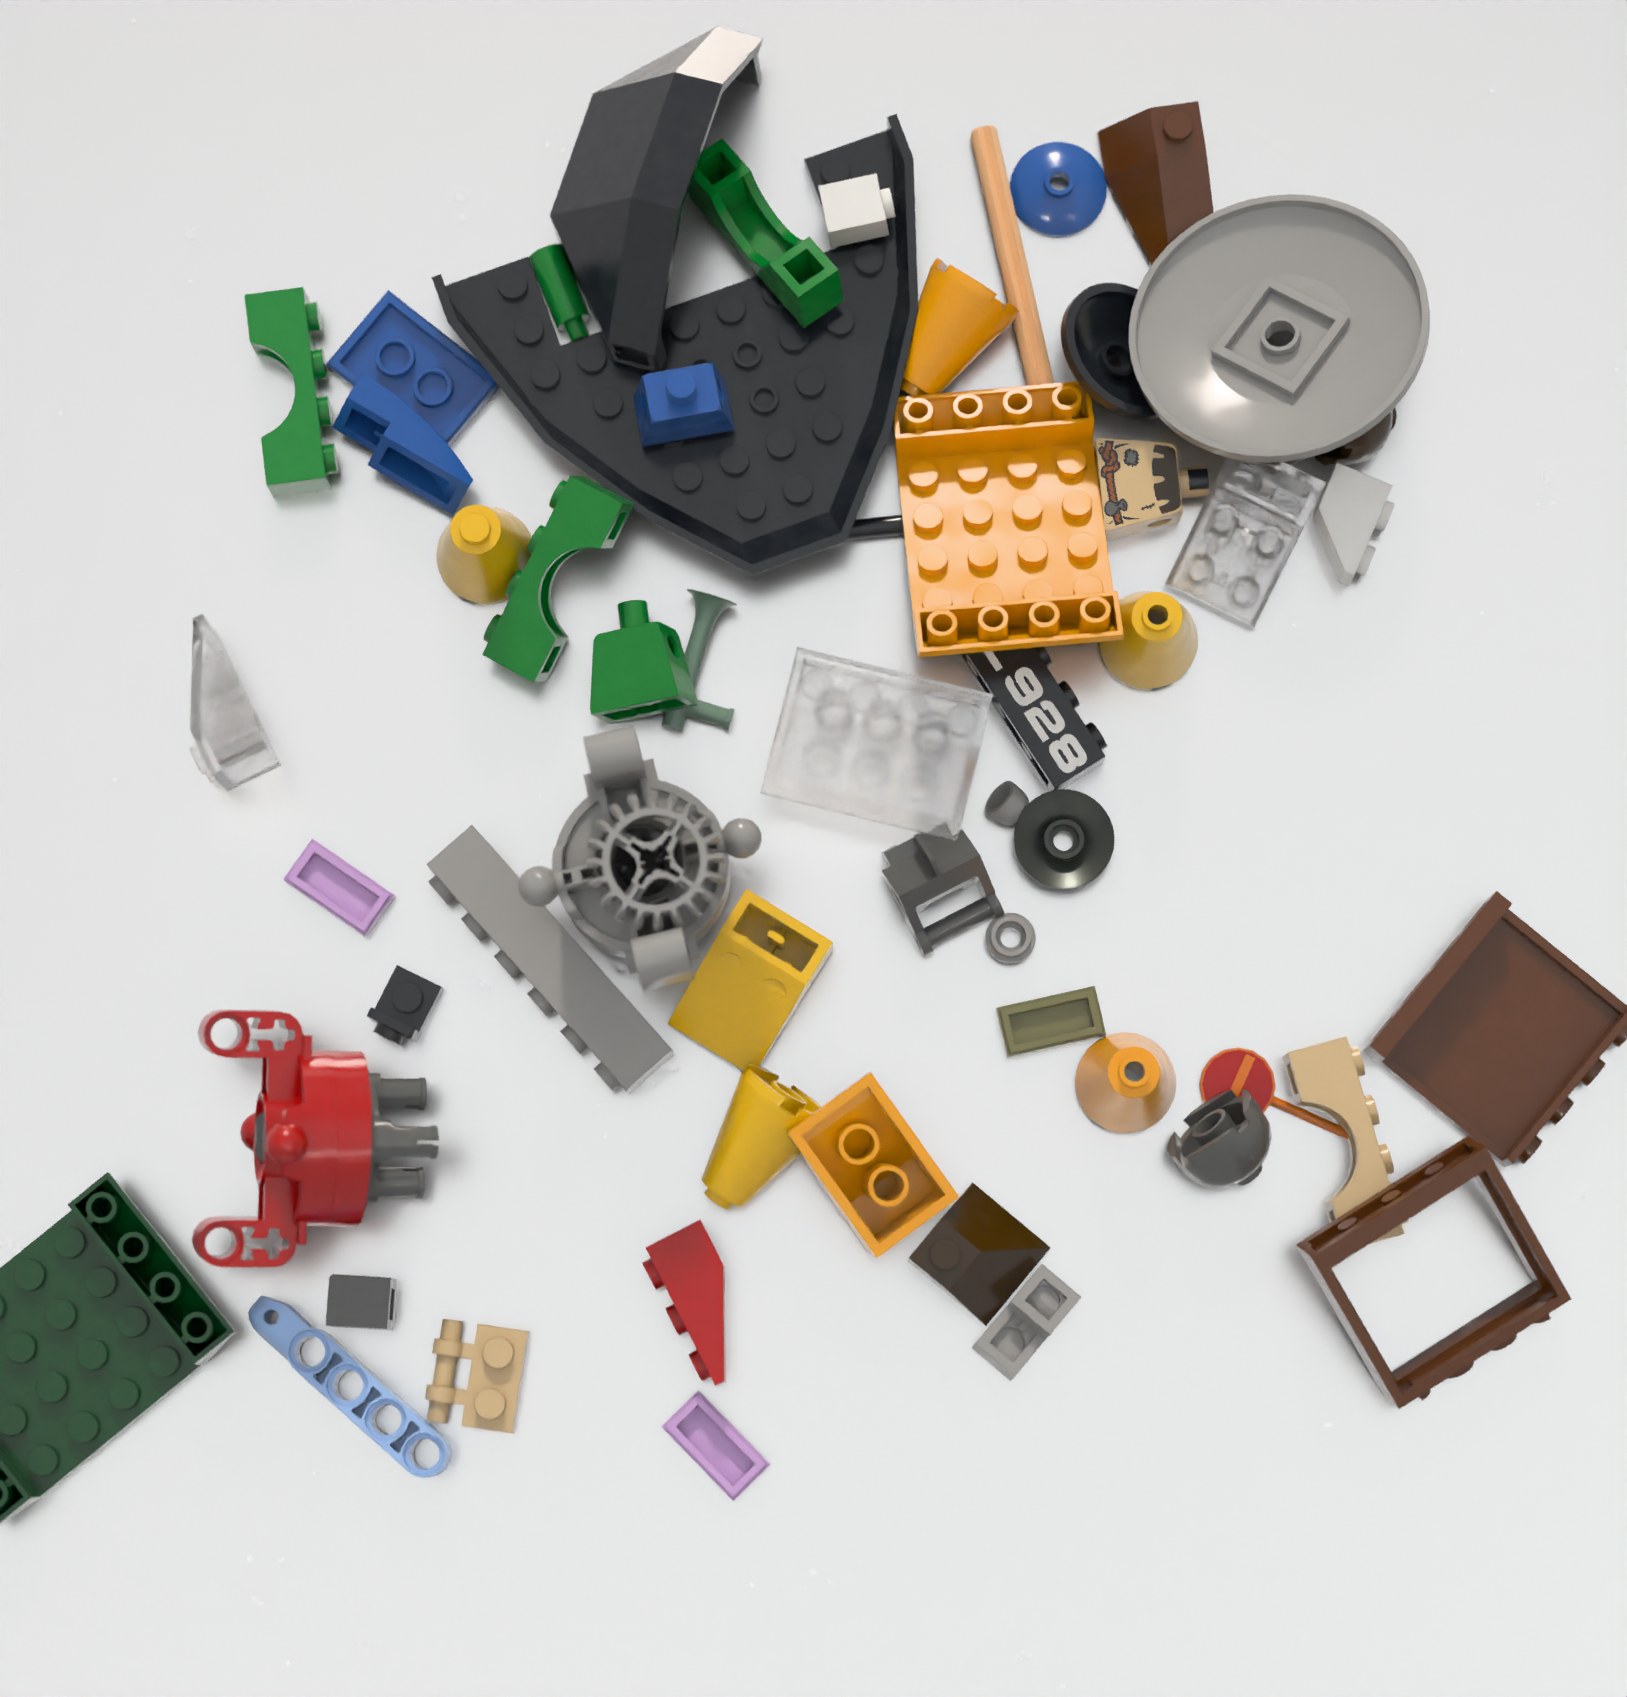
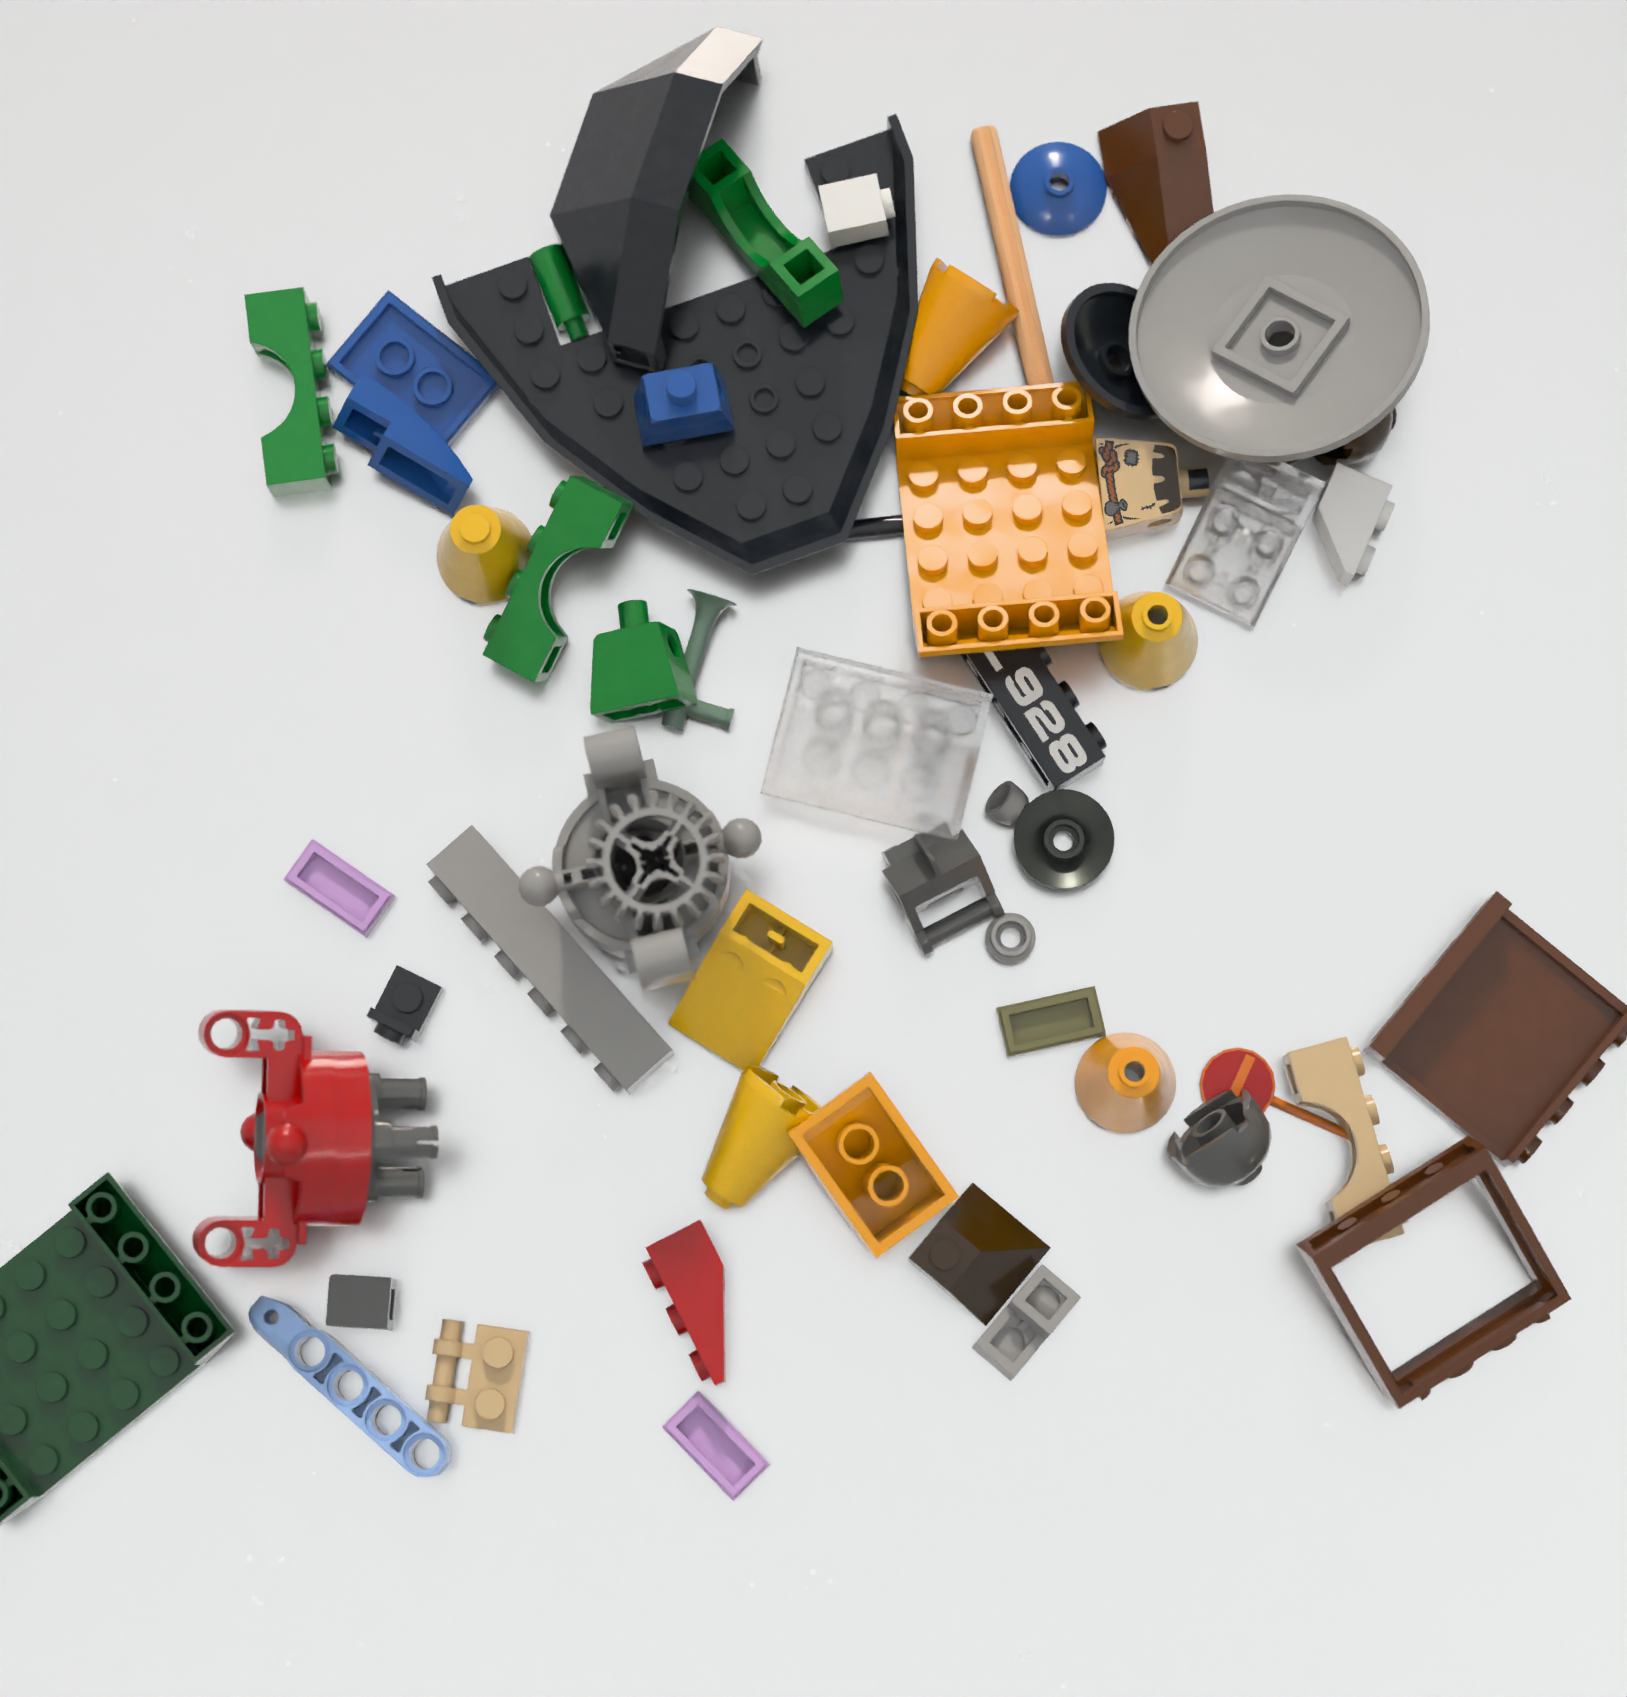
(222, 718): clear slope -> none

